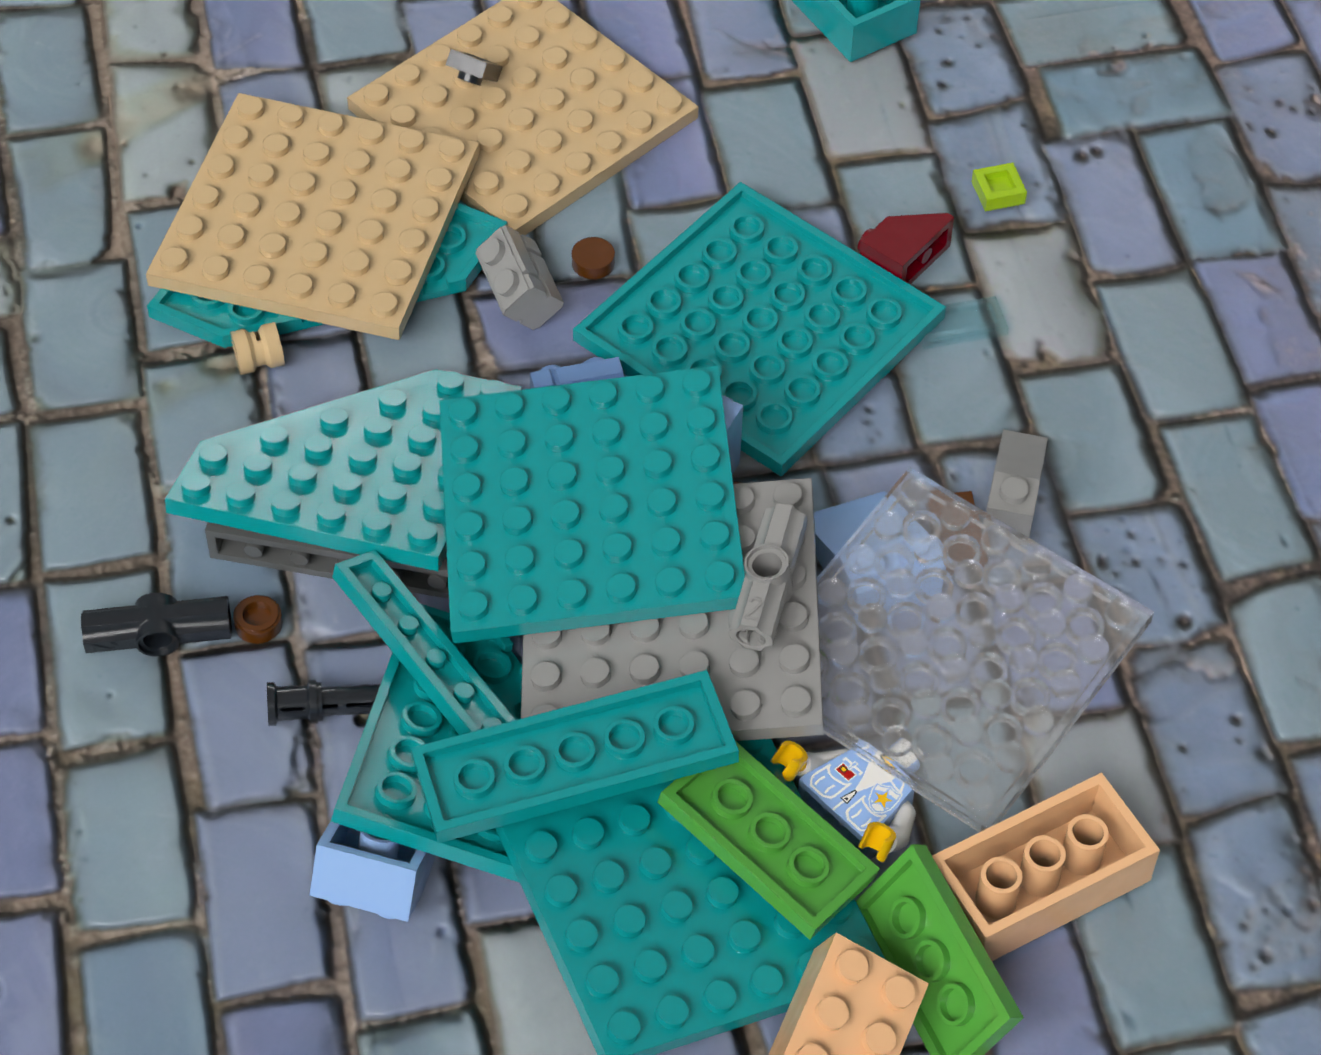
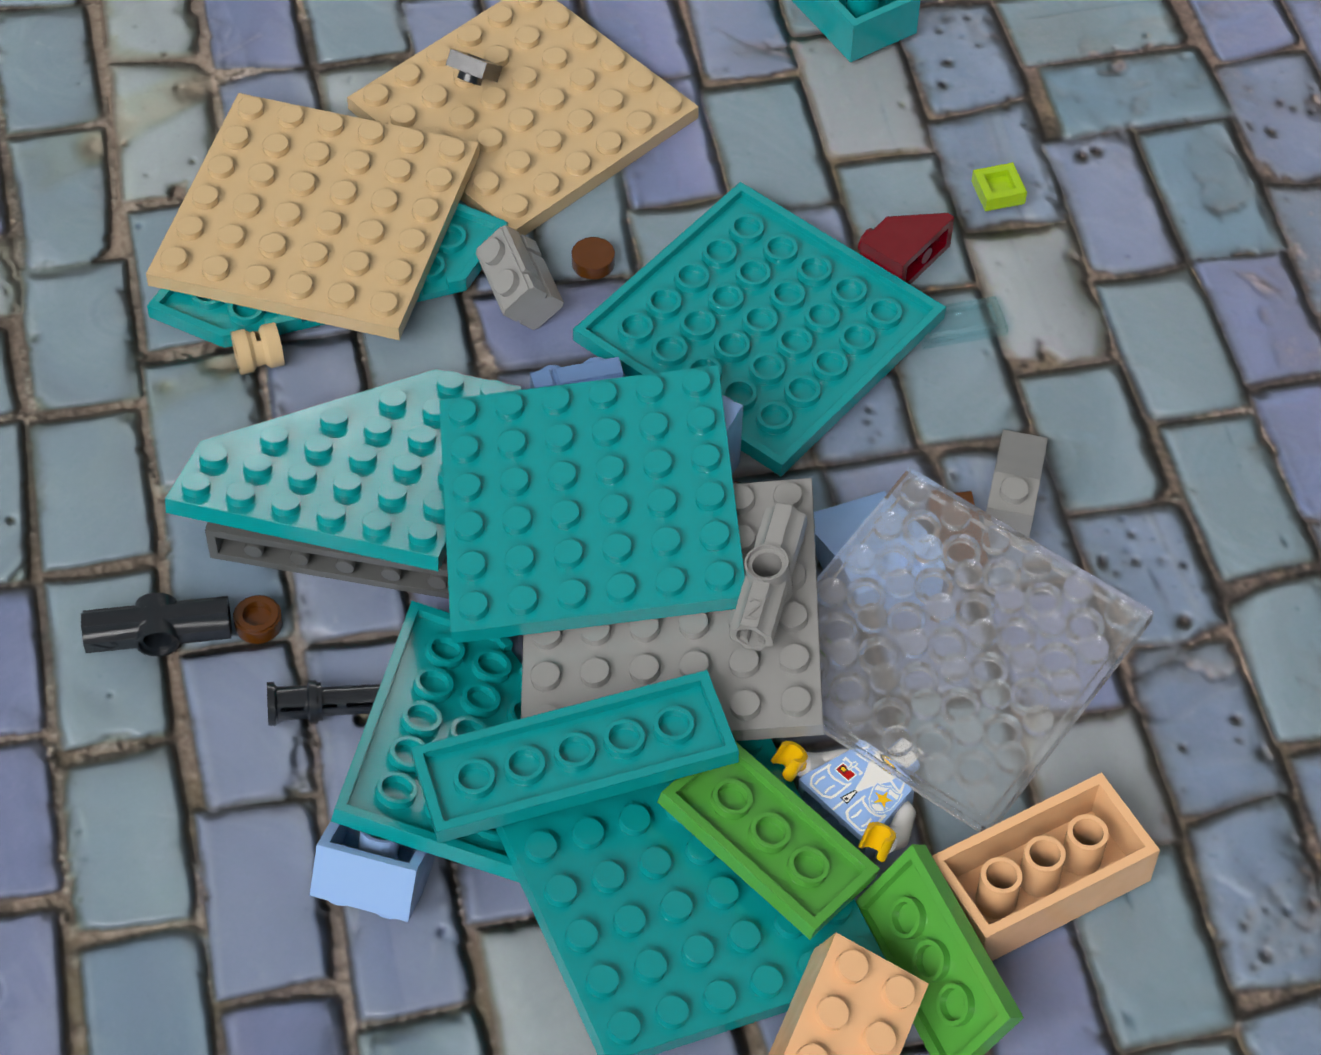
(419, 644): teal plate -> none

